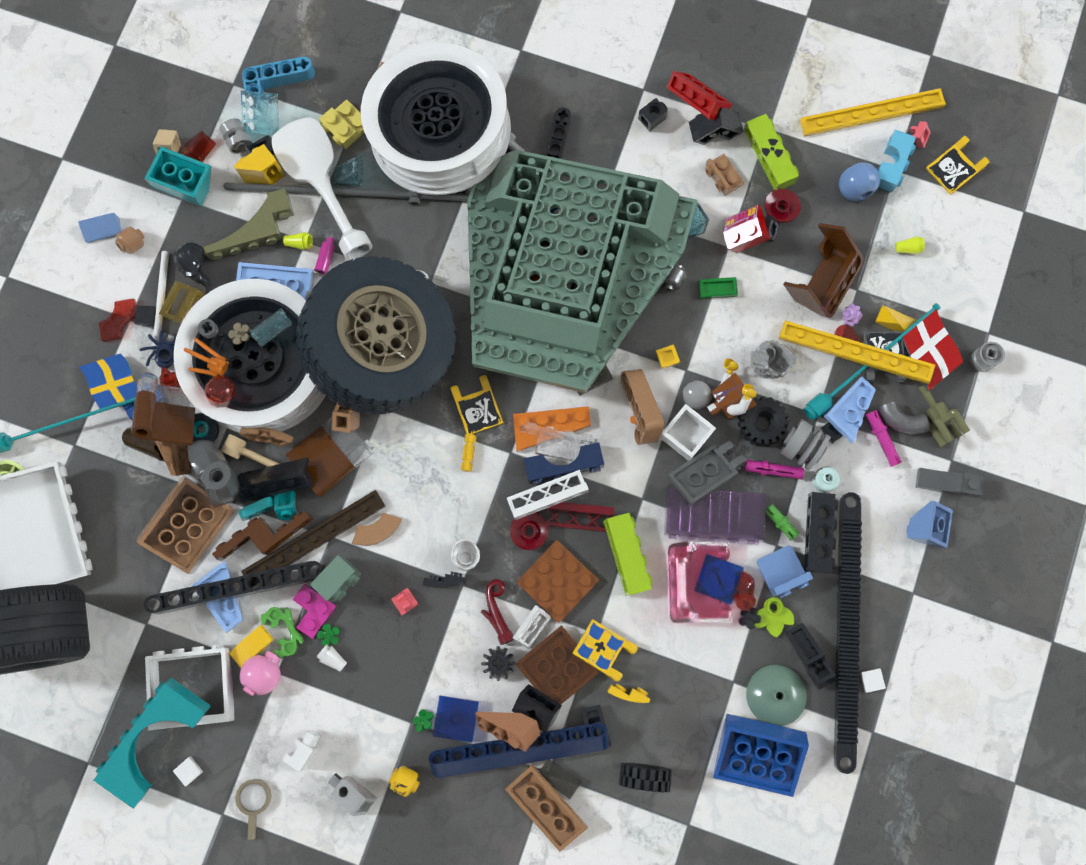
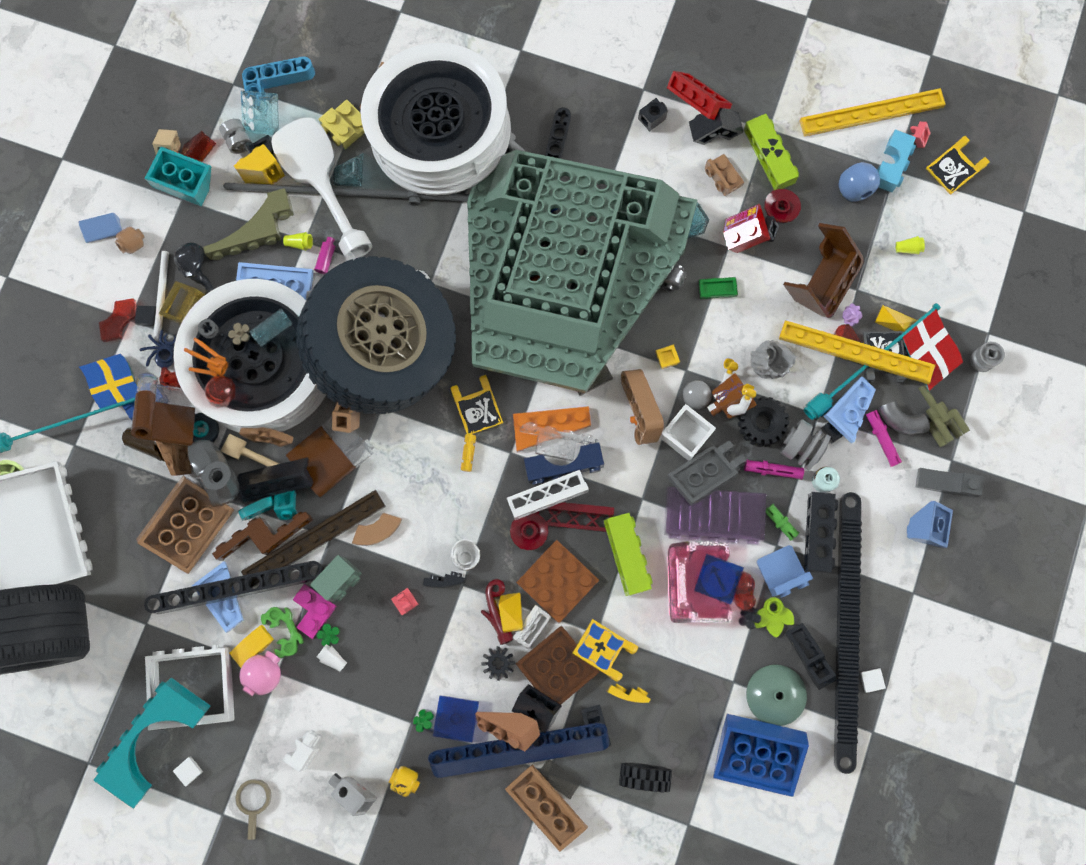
(511, 612): none -> yellow slope

